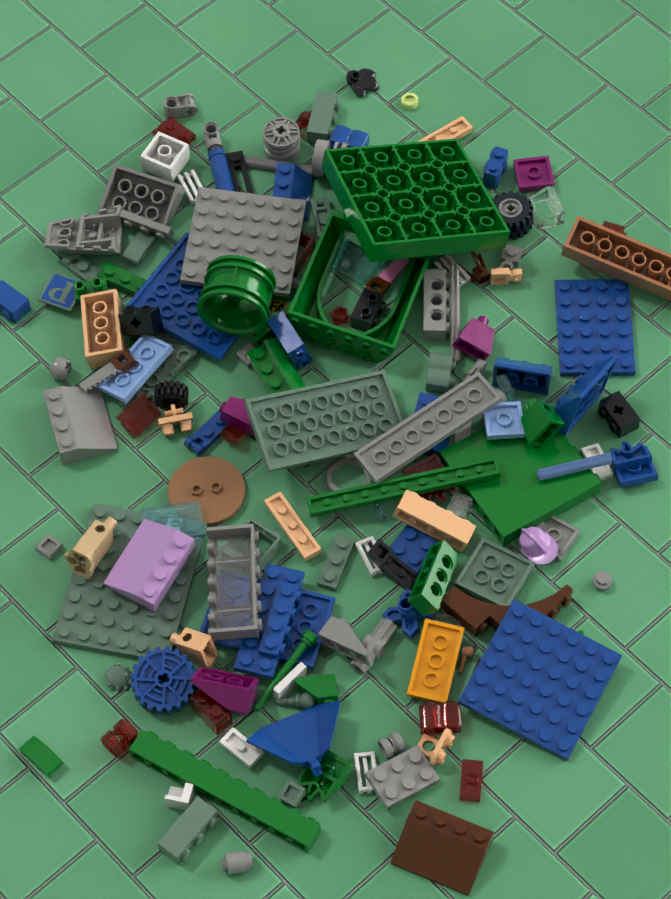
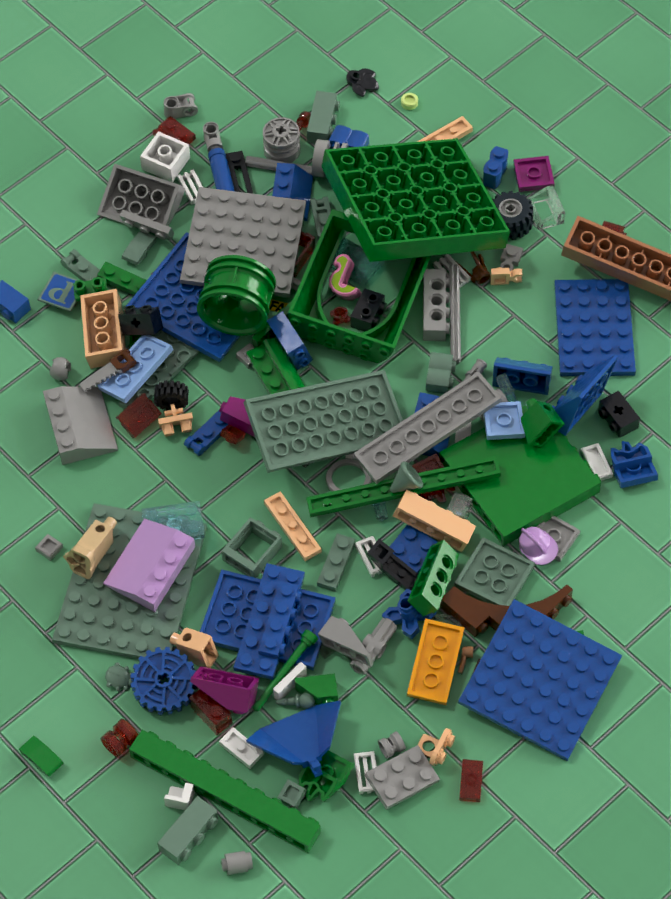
(90, 234): light grey wedge -> none
(211, 482): medium nougat plate -> none
(233, 582): window -> none
(339, 278): none -> bright pink animal
(387, 276): piece -> none
(406, 478): none -> sand green hat
(436, 717): clear red brick -> none
(442, 848): reddish brown slope -> none
(476, 338): magenta torso -> none
(574, 466): medium blue axle -> none
(602, 580): light grey plate -> none

